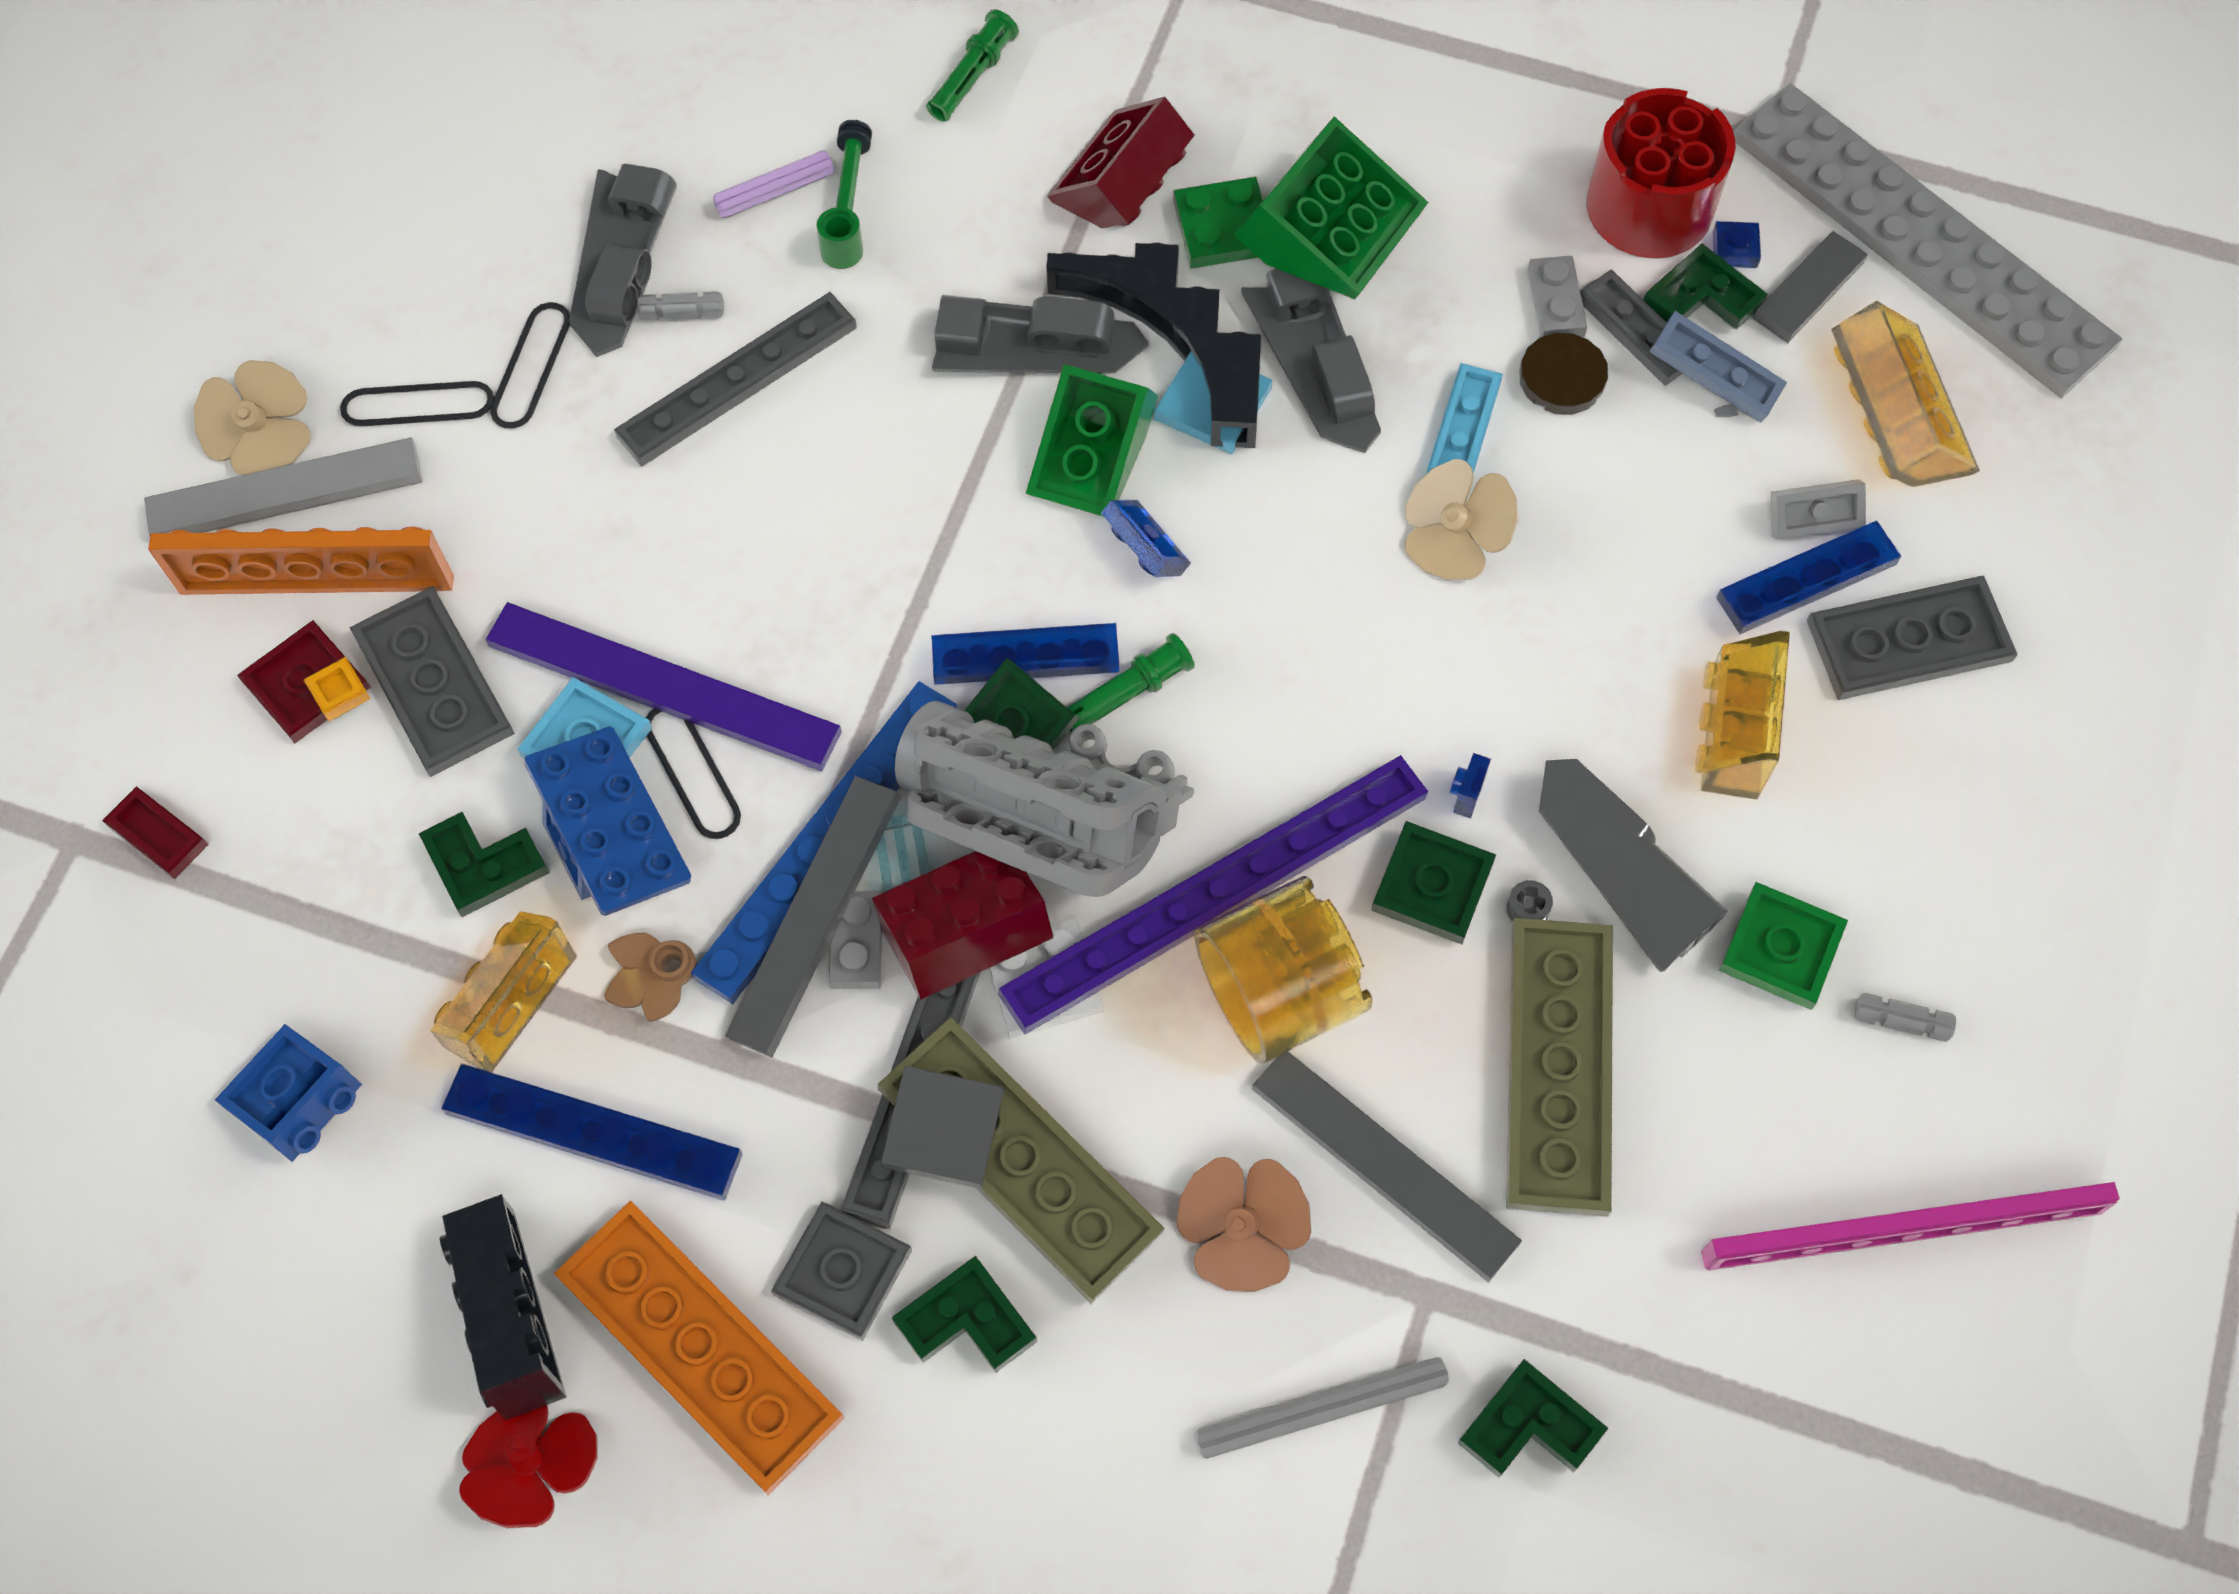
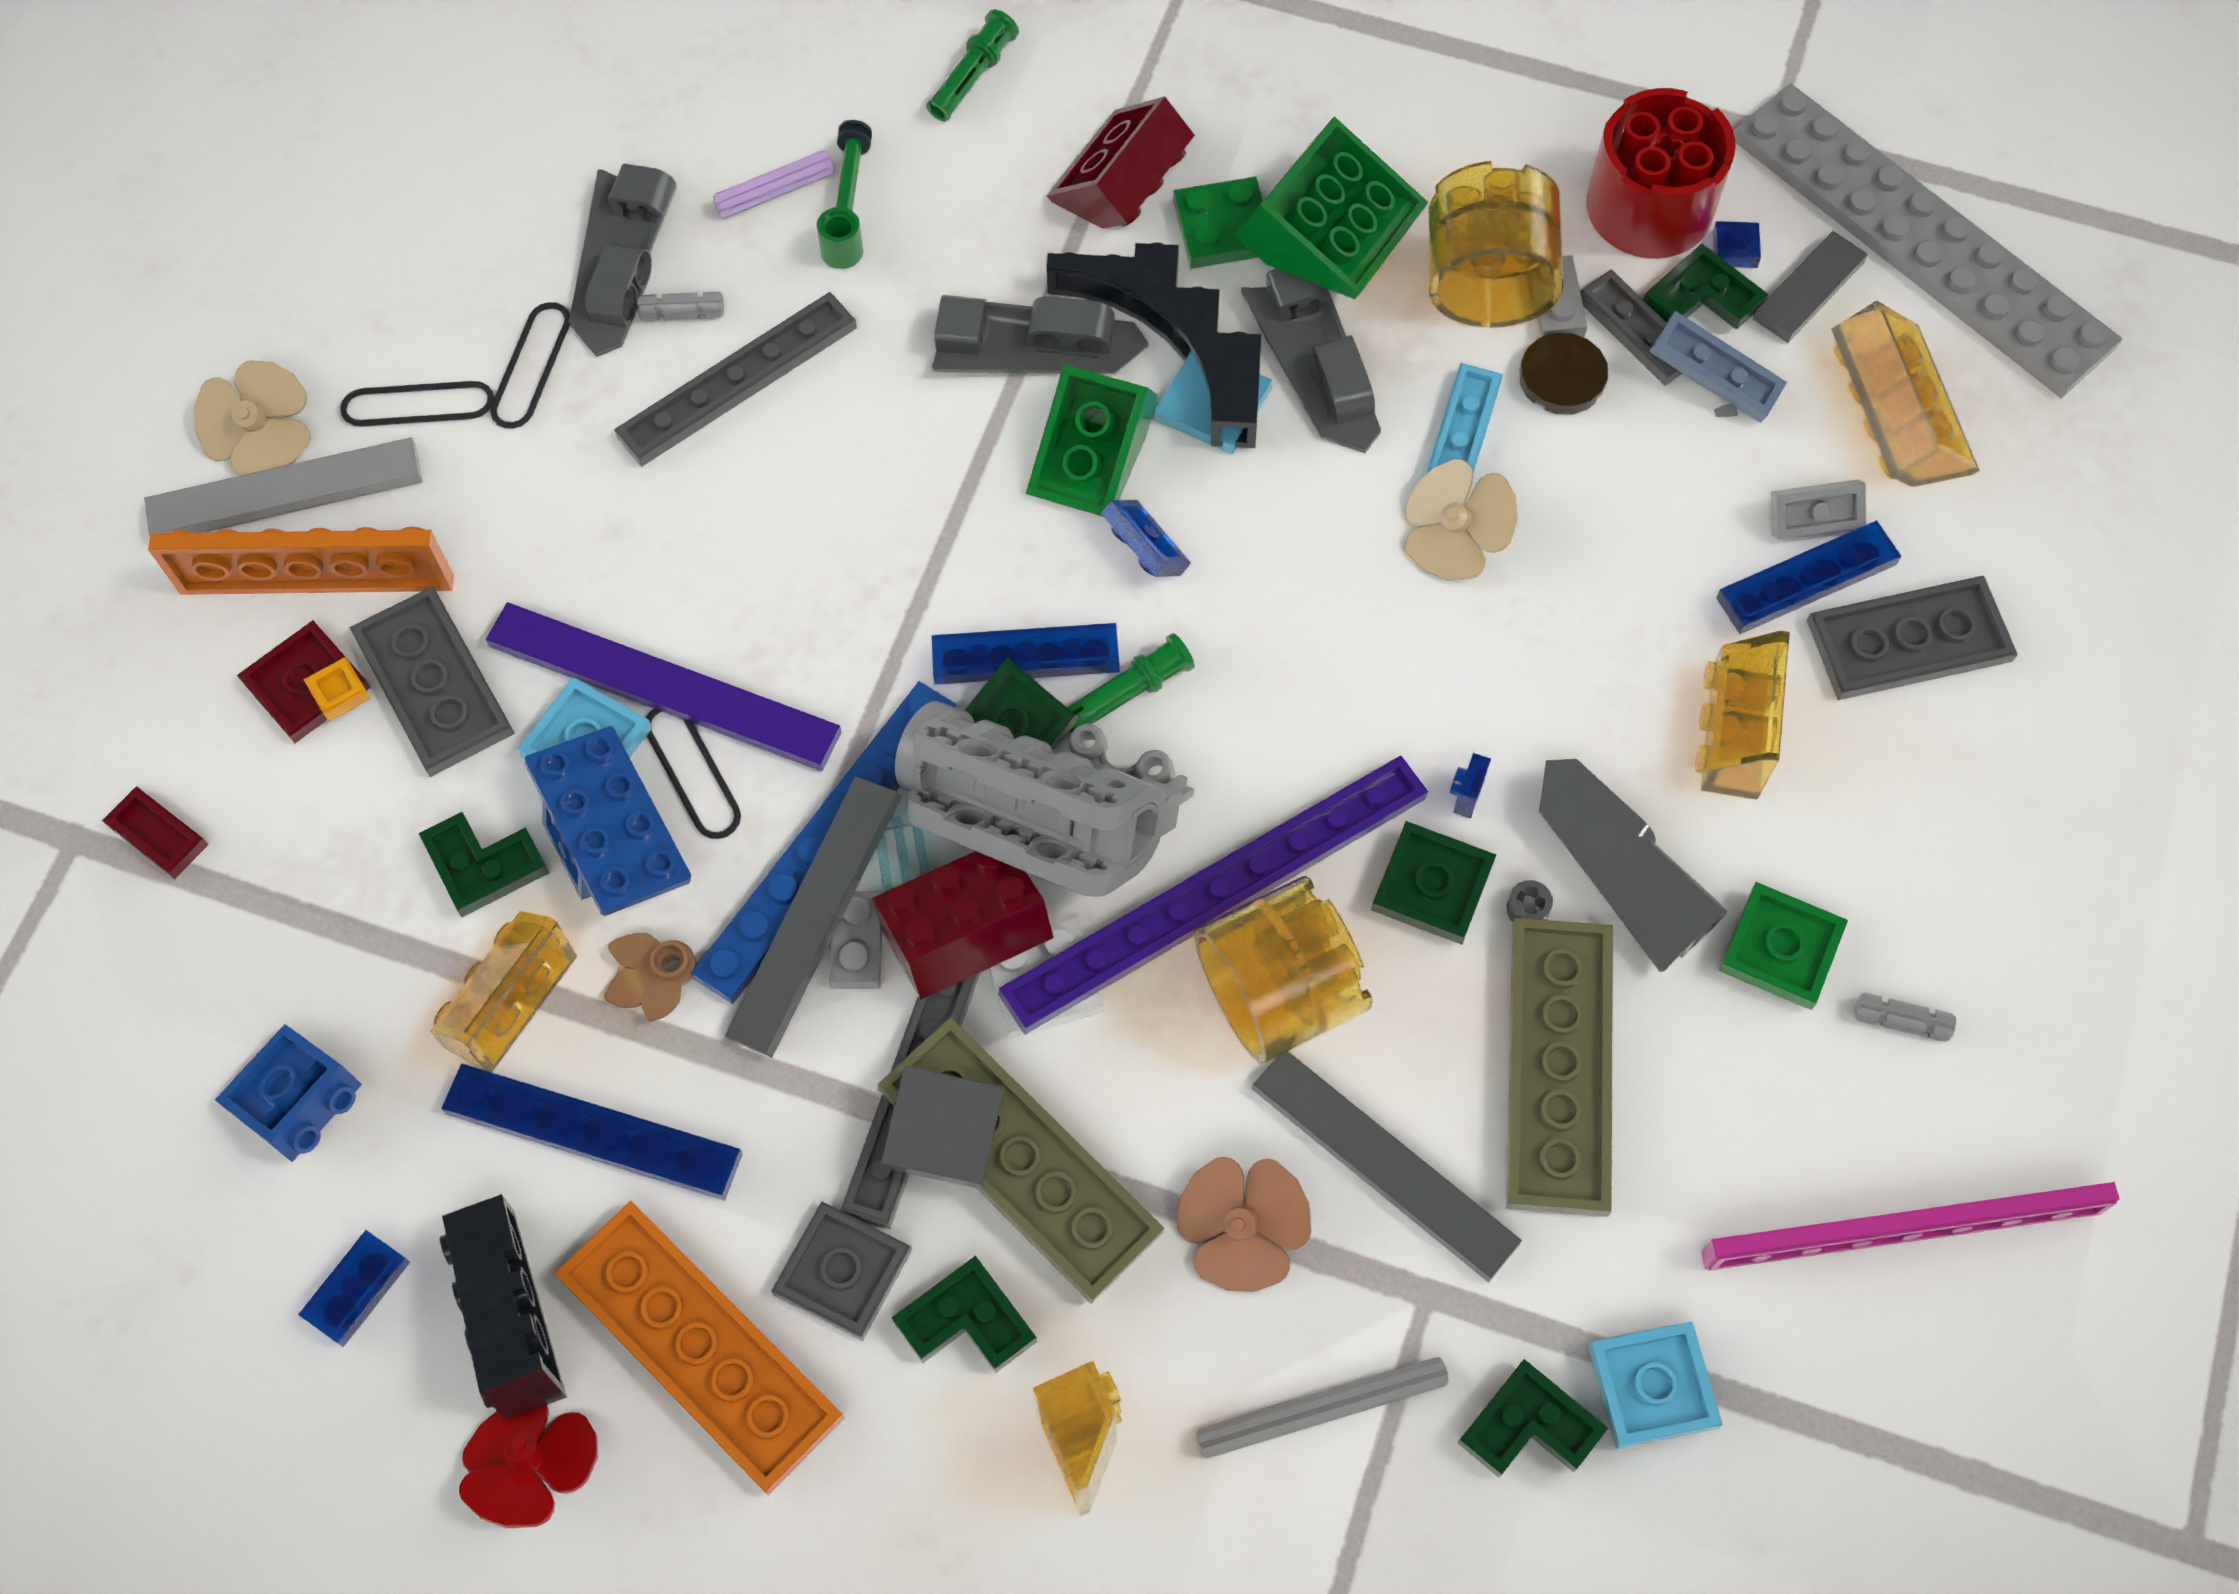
(354, 1288): none -> clear blue plate
(1080, 1425): none -> clear yellow slope
(1495, 245): none -> clear yellow brick
(1654, 1385): none -> medium azure plate

